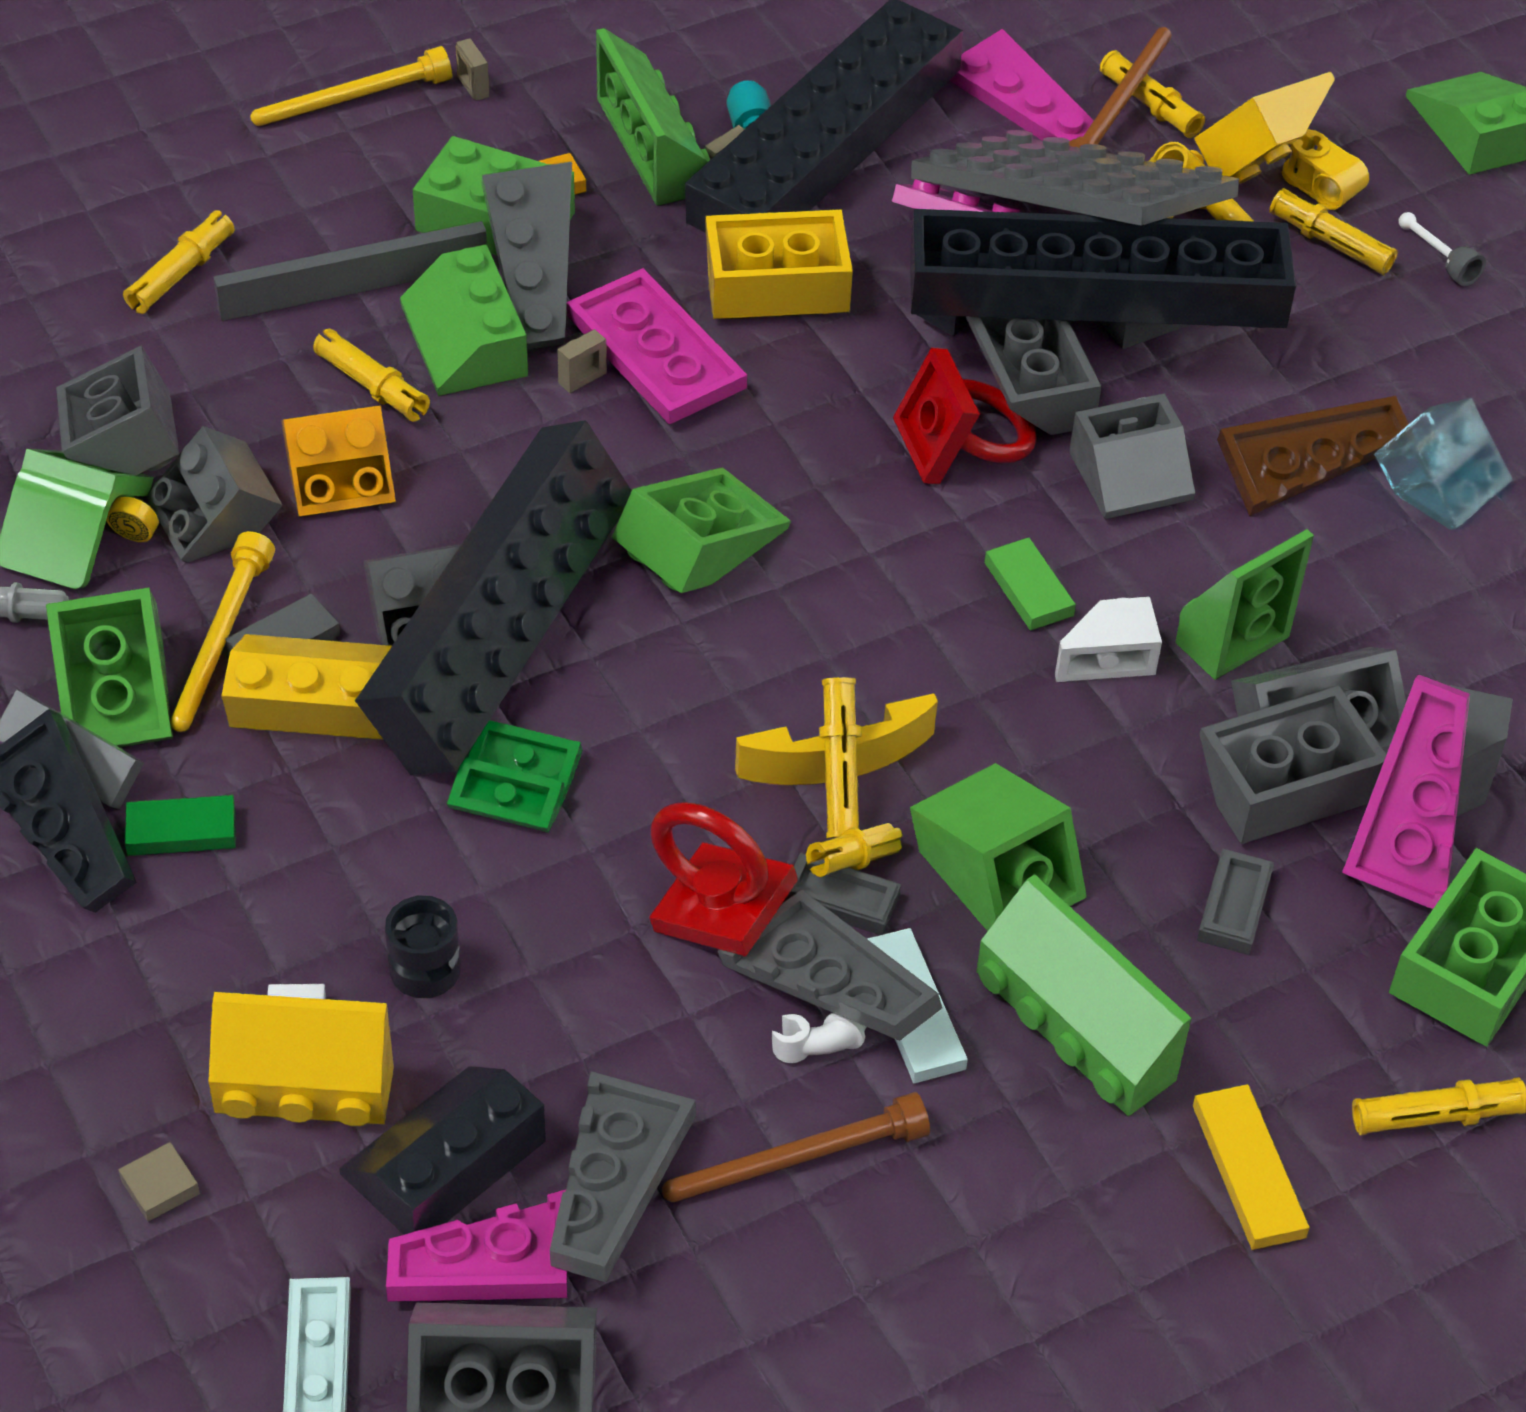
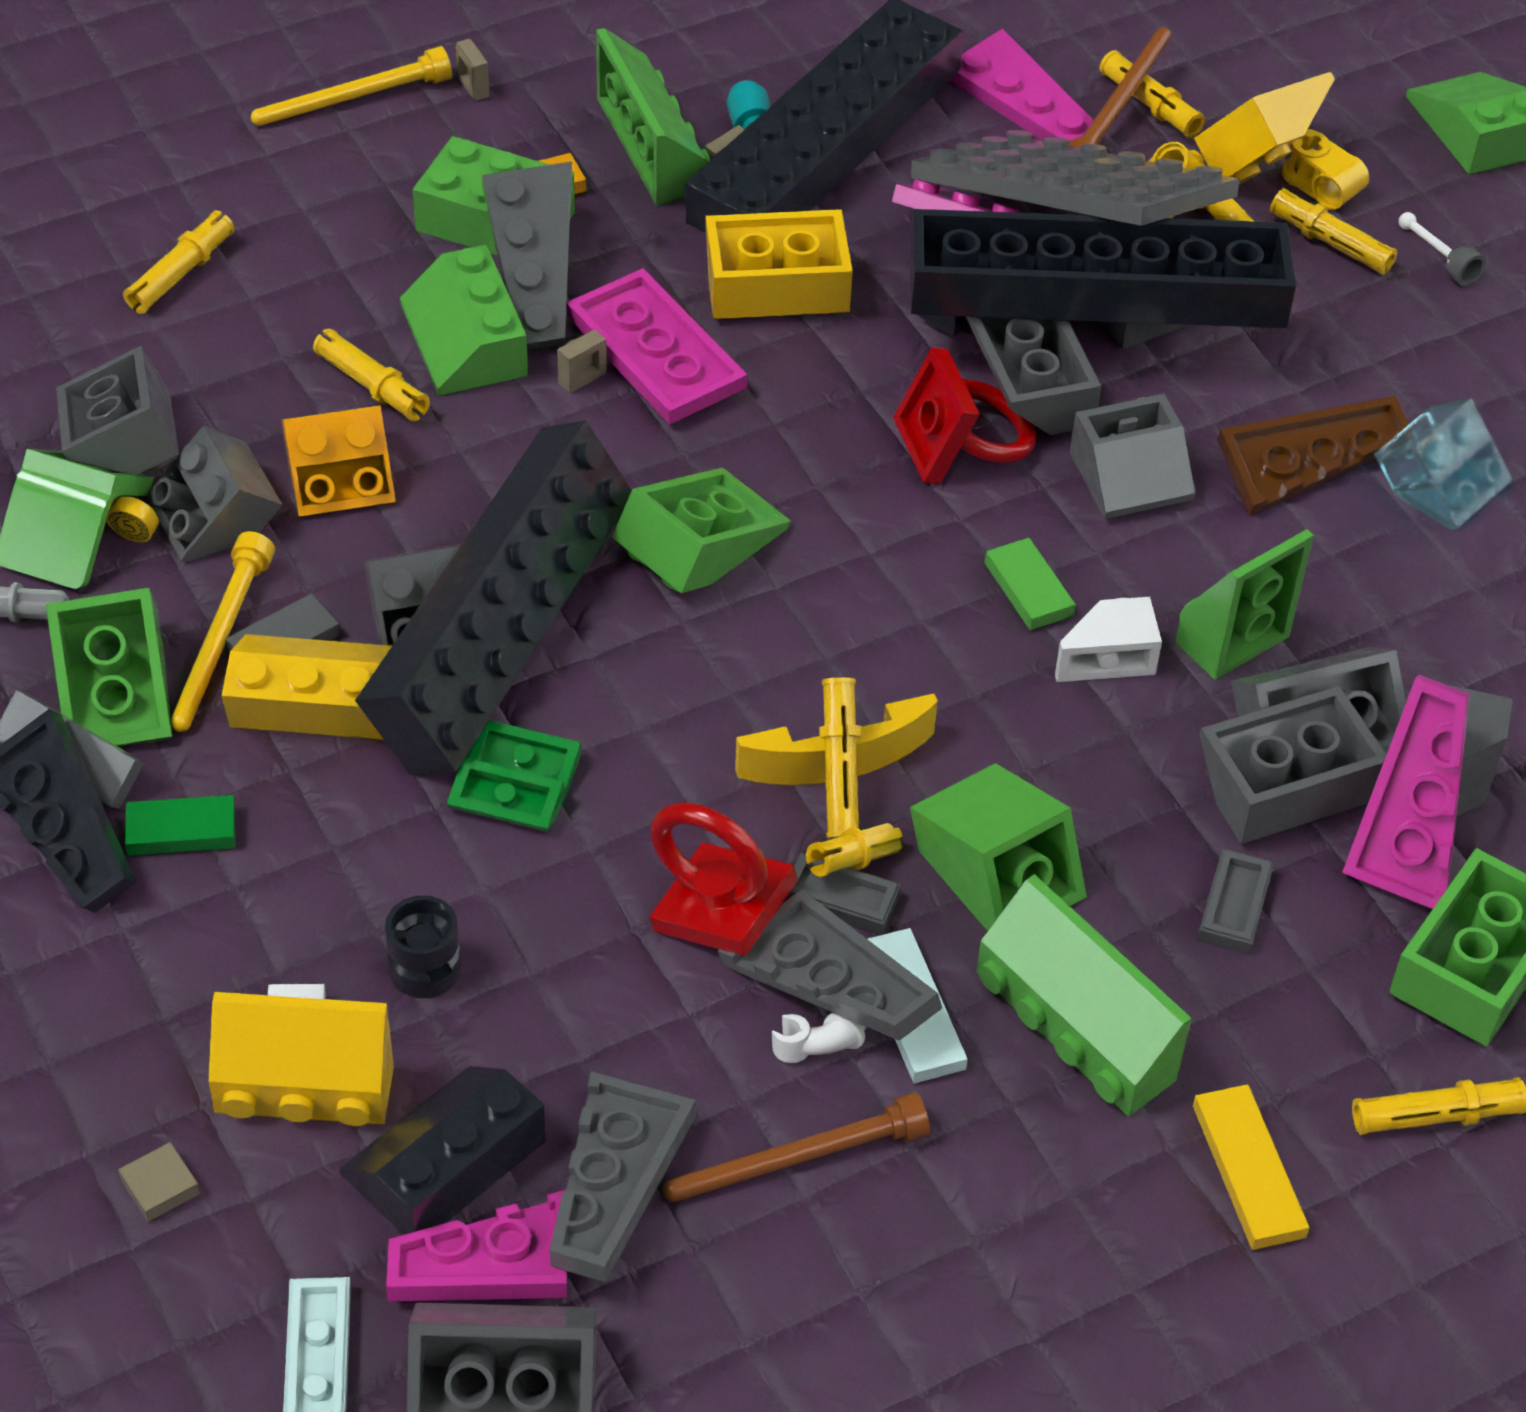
(339, 272): dark grey tile -> none

